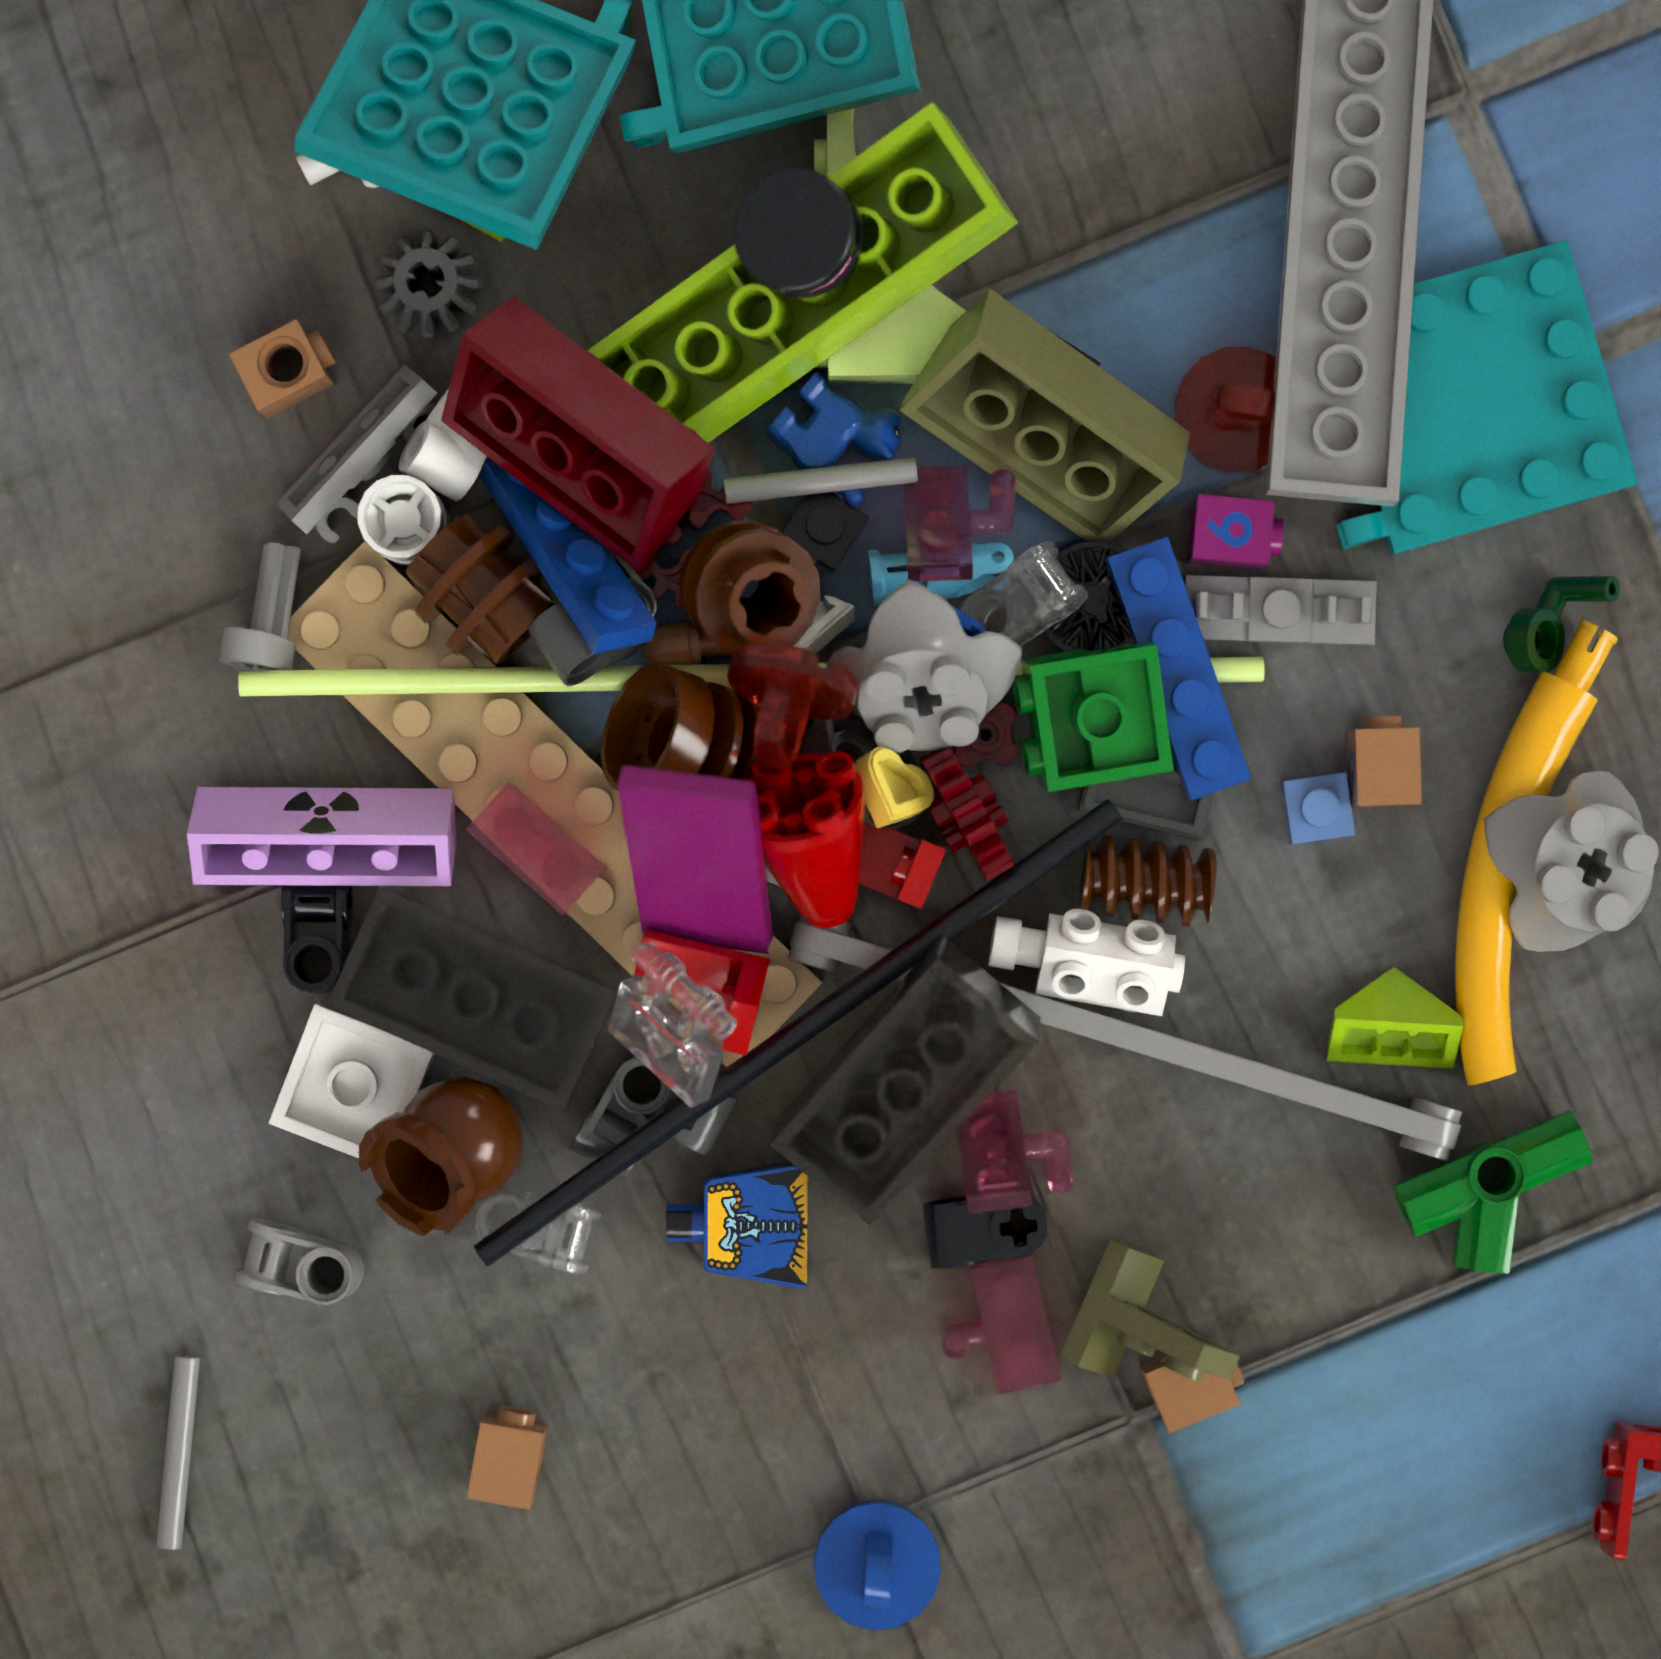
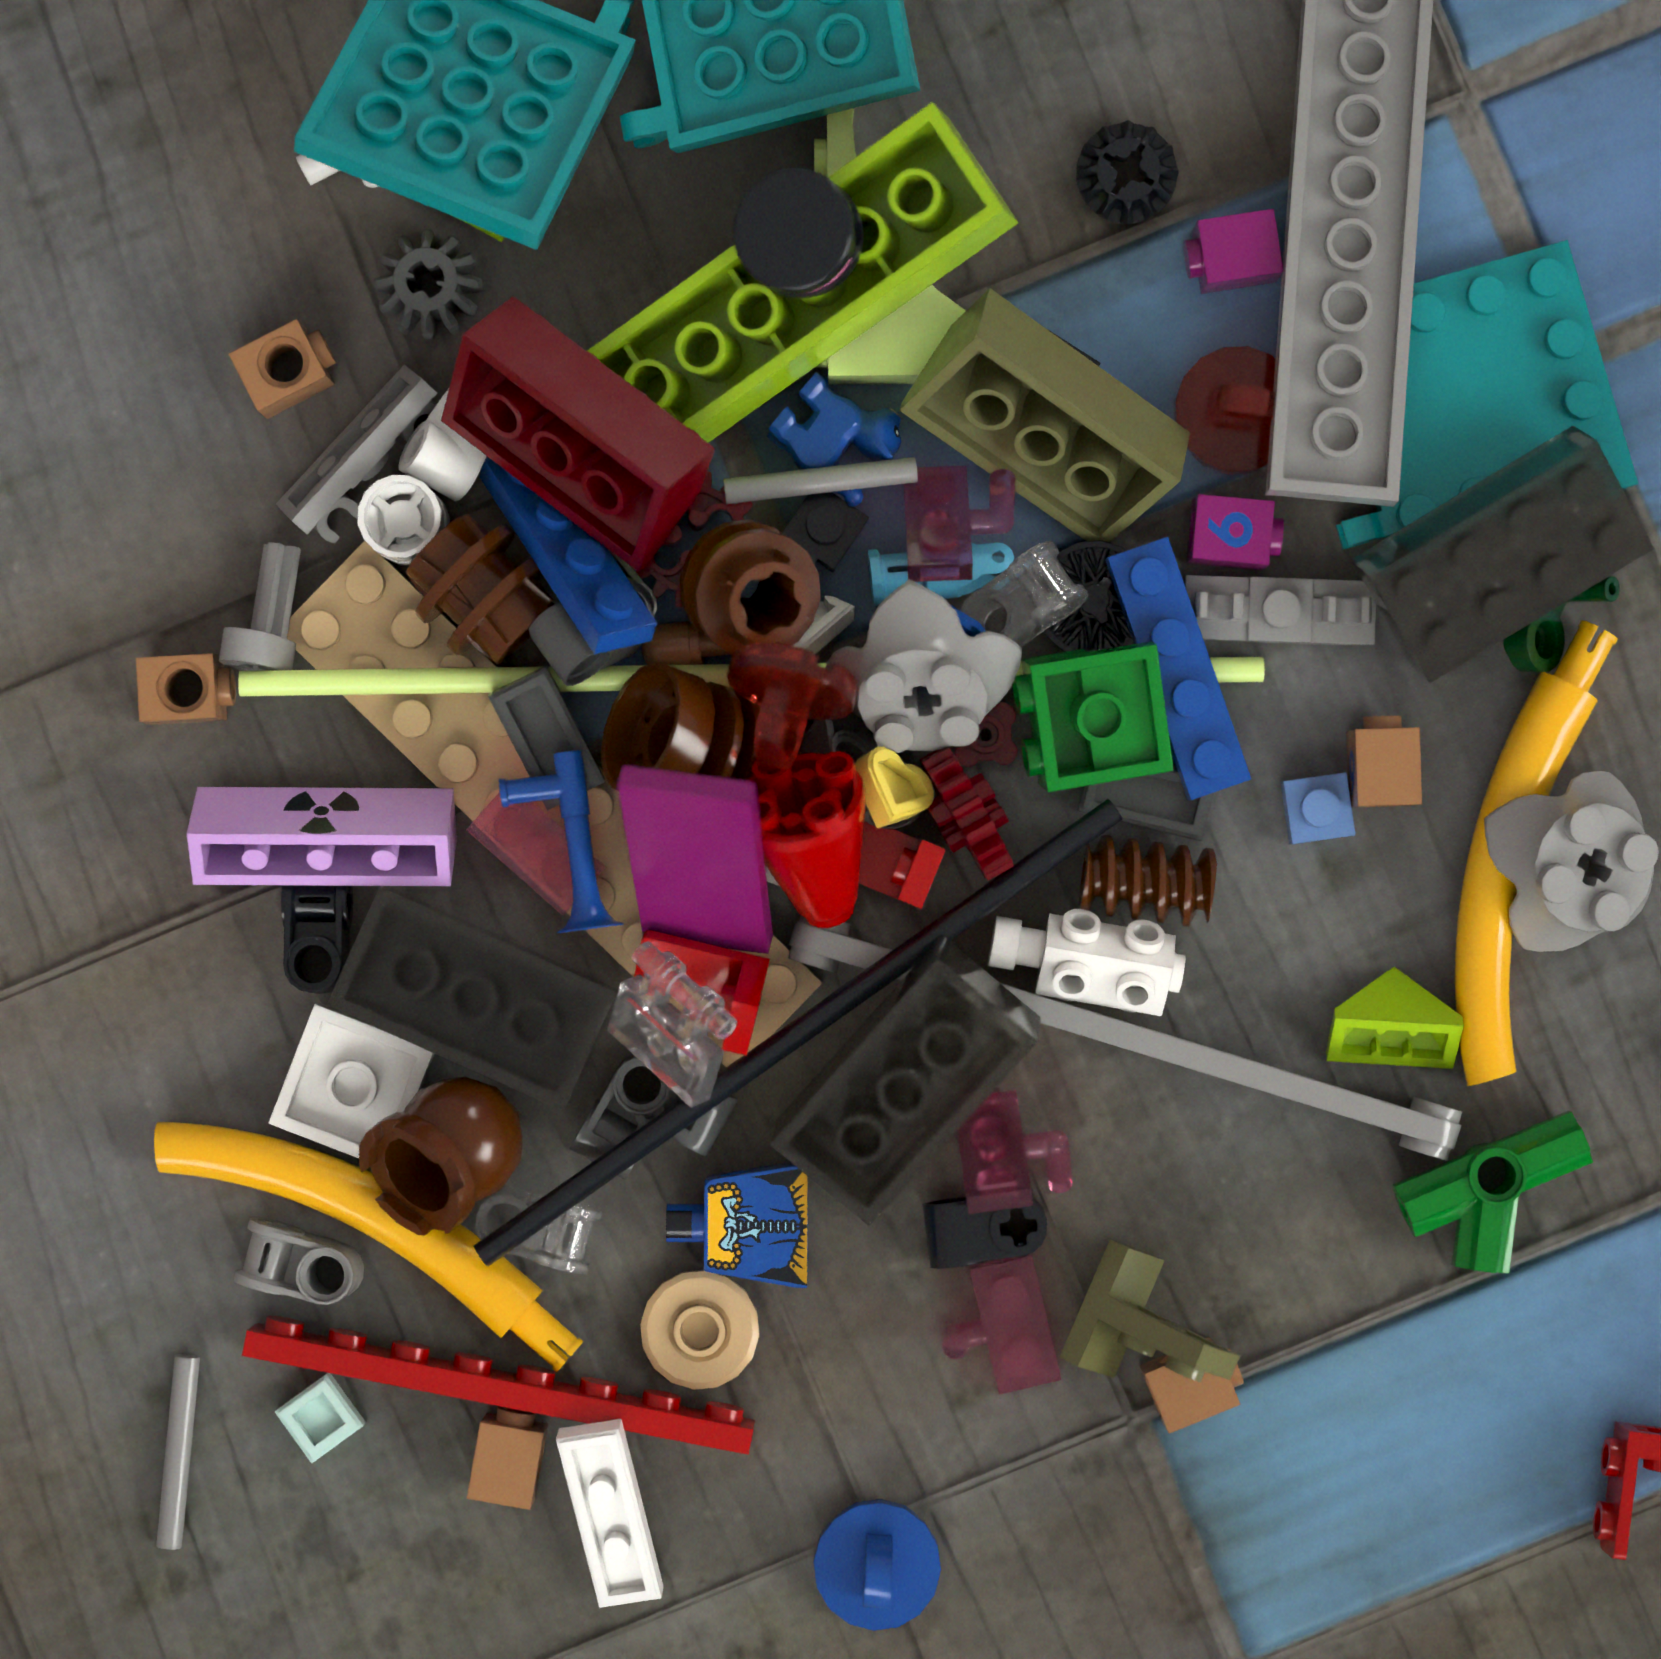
(156, 689): none -> medium nougat brick
(320, 1417): none -> light aqua tile
(473, 1379): none -> red plate
(495, 1294): none -> yellow animal
(541, 726): none -> dark grey tile
(571, 789): none -> blue piece
(610, 1513): none -> white tile
(699, 1329): none -> tan wheel
(1135, 201): none -> black gear
(1234, 251): none -> magenta brick
(1503, 553): none -> clear smoke brick

